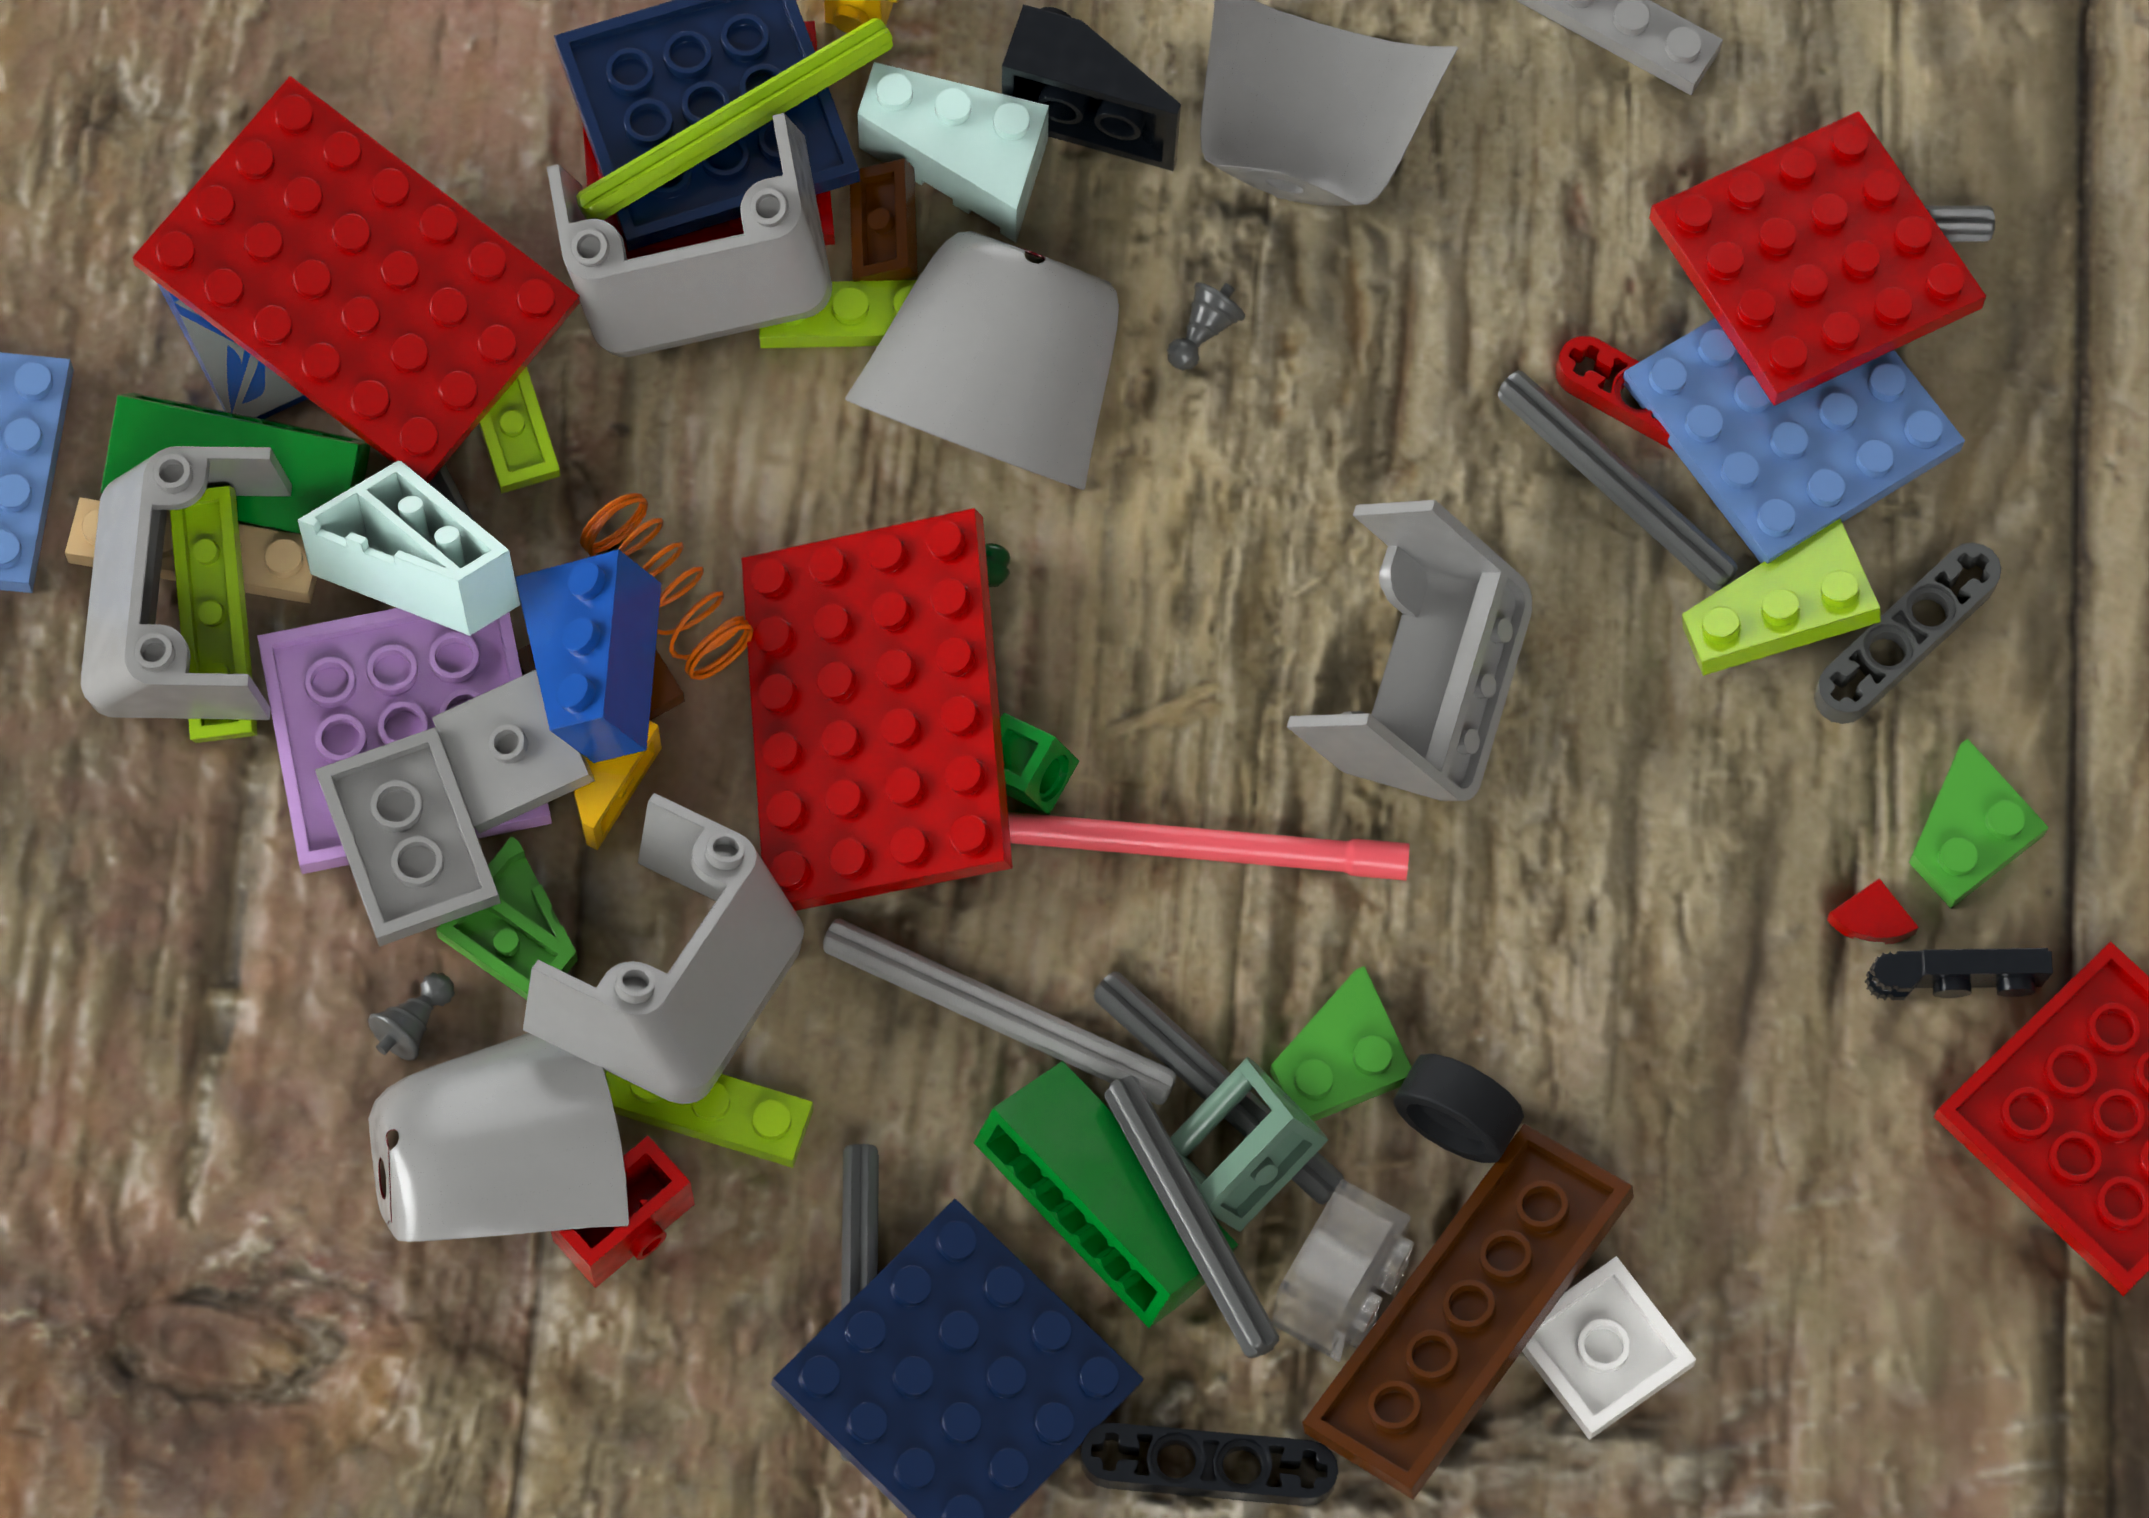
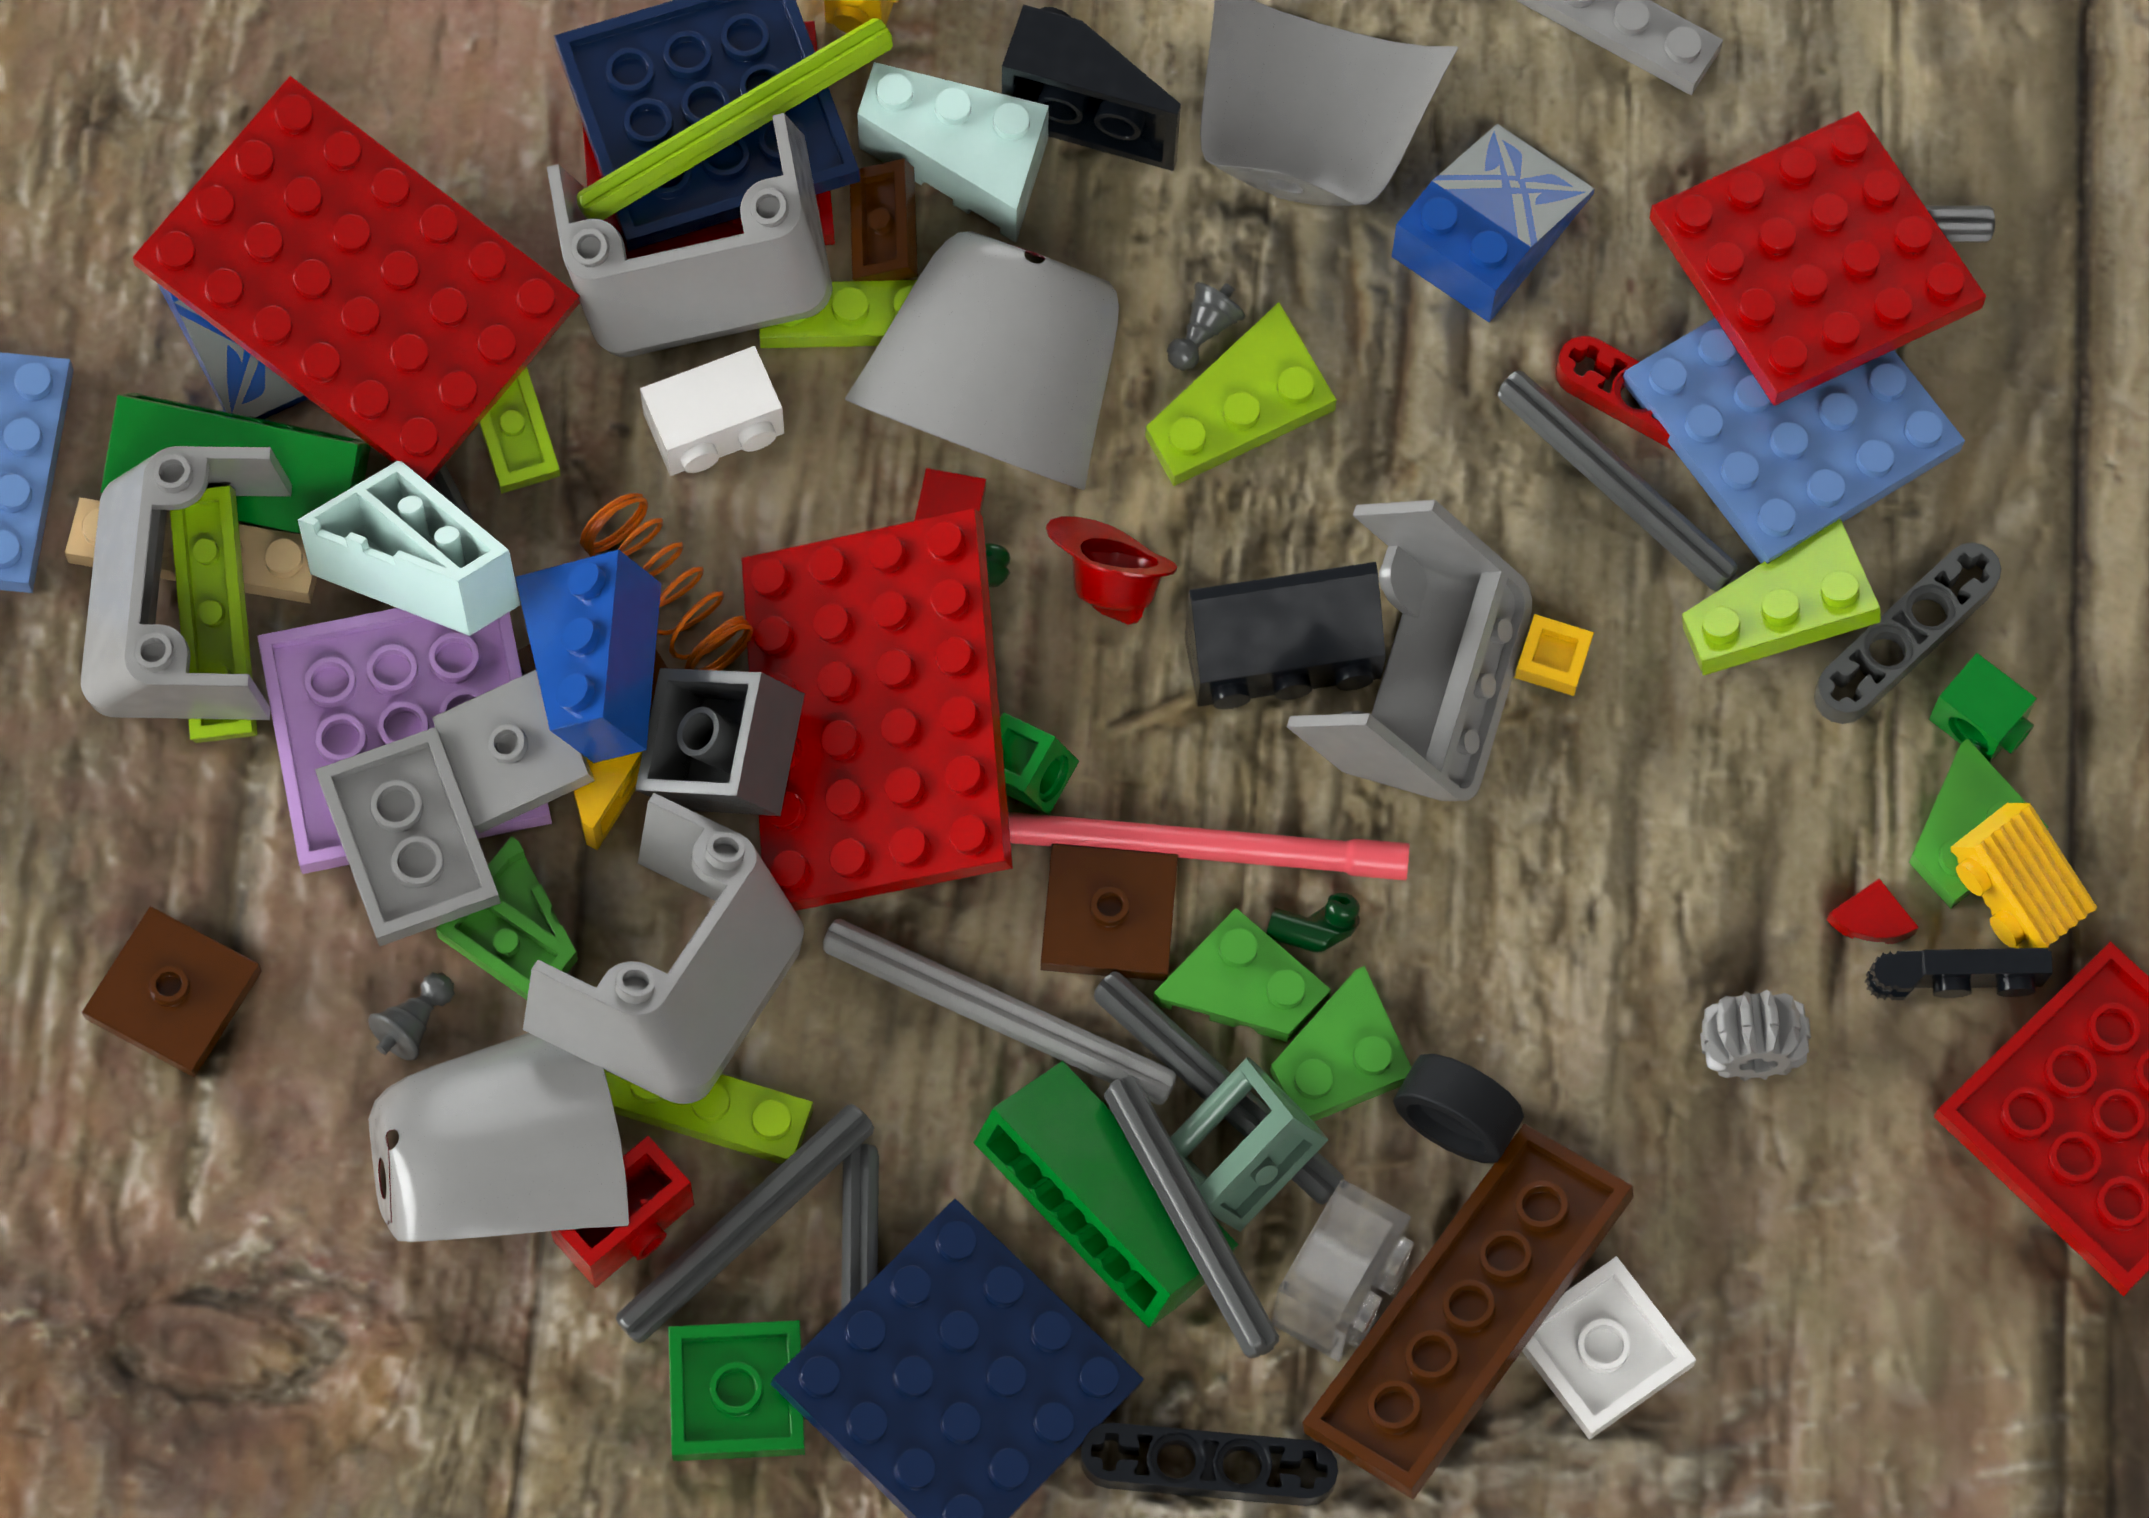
(172, 991): none -> reddish brown plate
(713, 412): none -> white brick
(720, 741): none -> dark grey brick
(725, 1393): none -> green plate
(745, 1223): none -> dark grey axle
(949, 493): none -> red tile
(1109, 912): none -> reddish brown plate
(1110, 567): none -> red piece
(1241, 401): none -> lime wing
(1245, 981): none -> bright green wing
(1285, 635): none -> black slope
(1321, 929): none -> dark green arm
(1488, 220): none -> blue slope
(1554, 655): none -> yellow plate
(1755, 1035): none -> light grey gear
(1985, 709): none -> green brick
(2022, 878): none -> yellow brick

